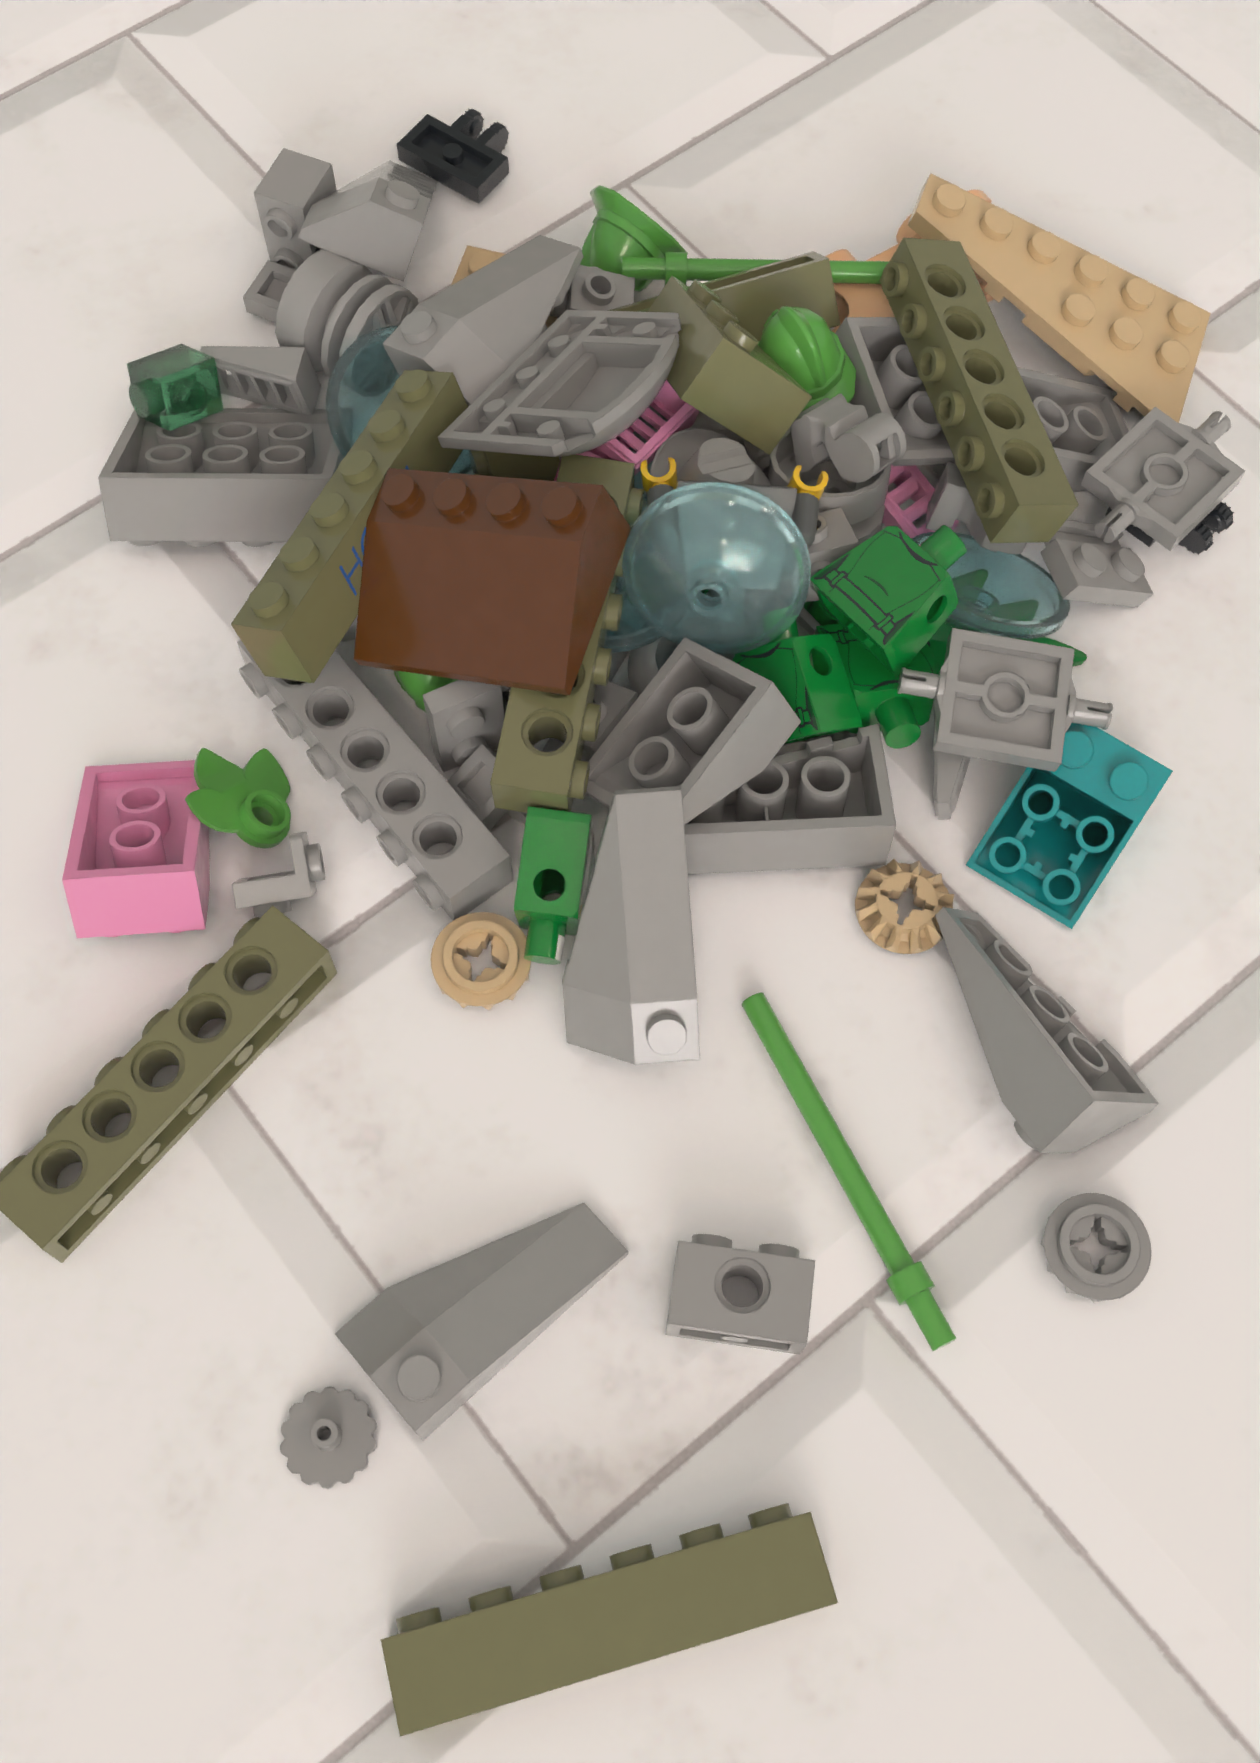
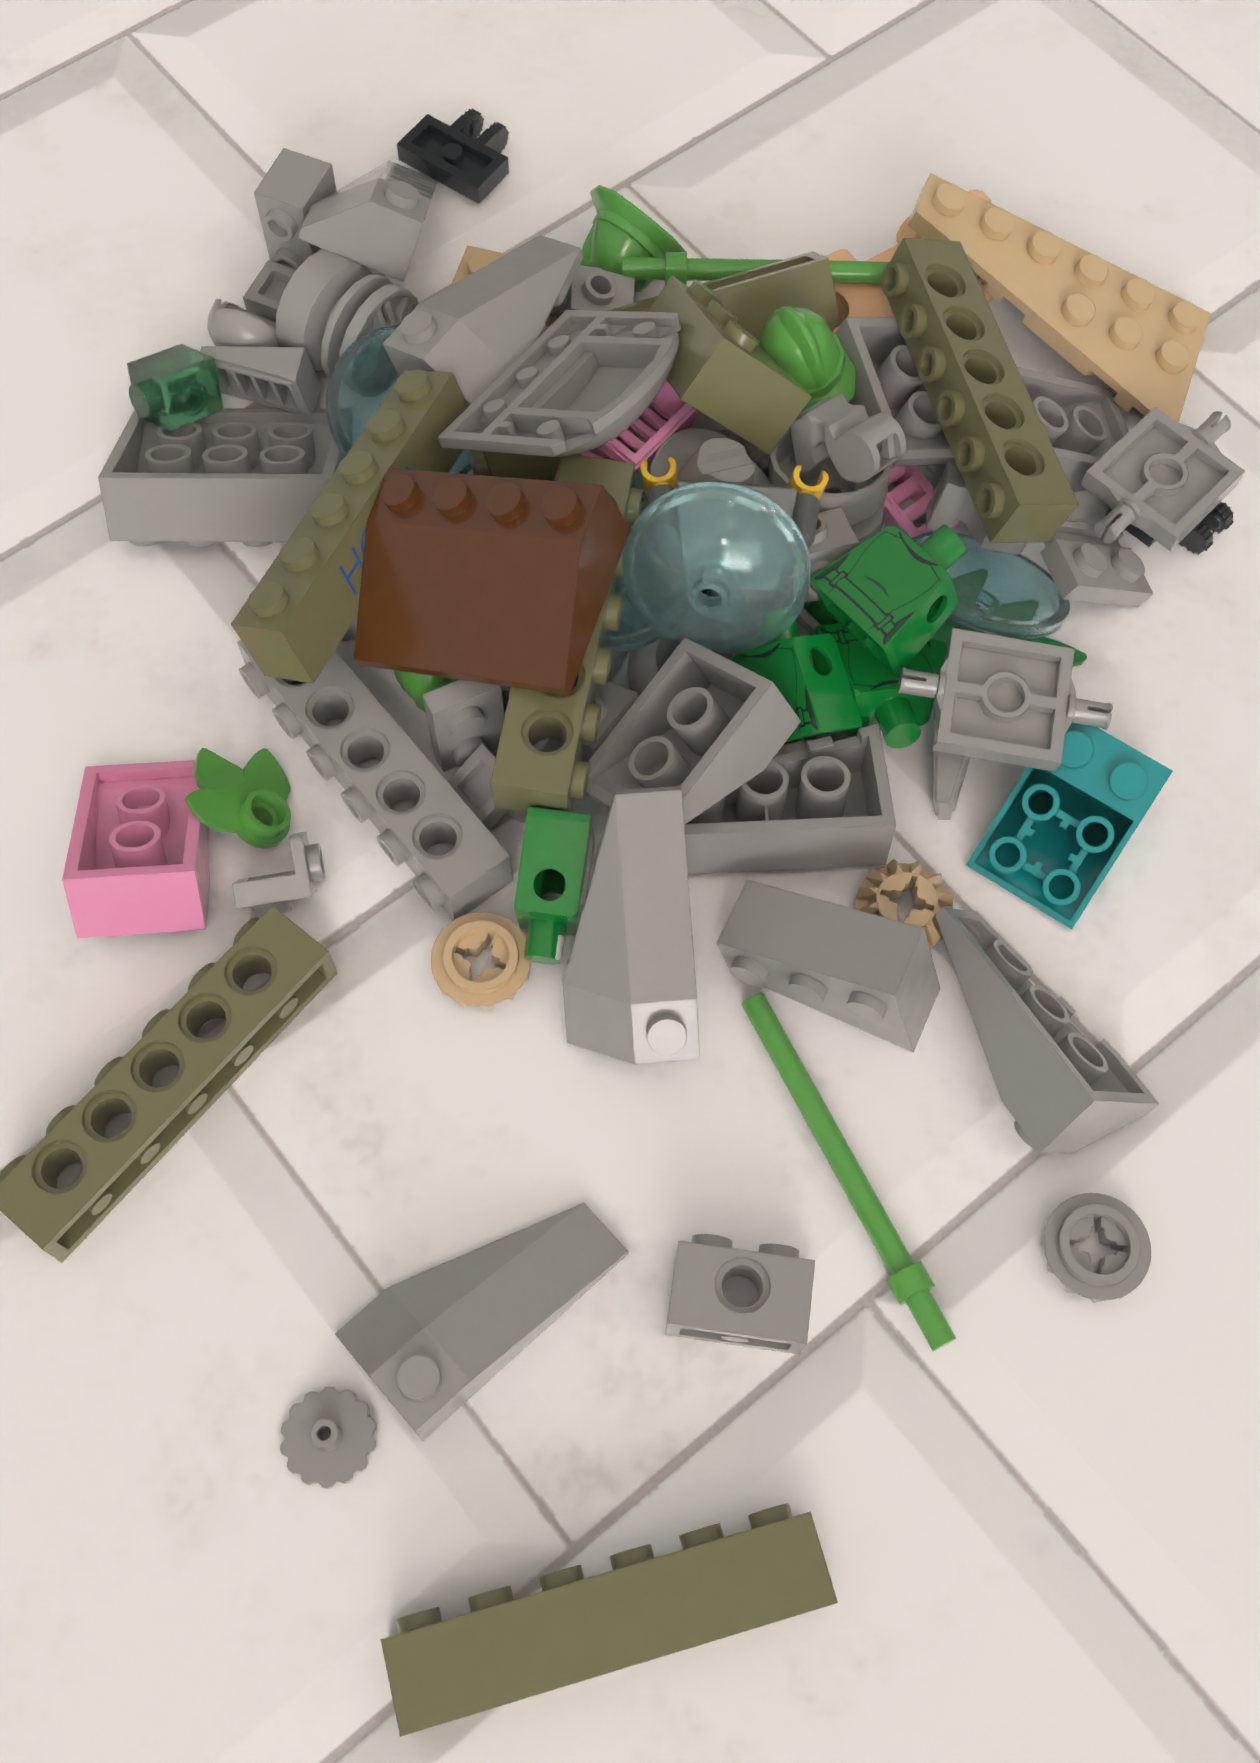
(238, 327): none -> light grey hair
(833, 960): none -> light grey wedge

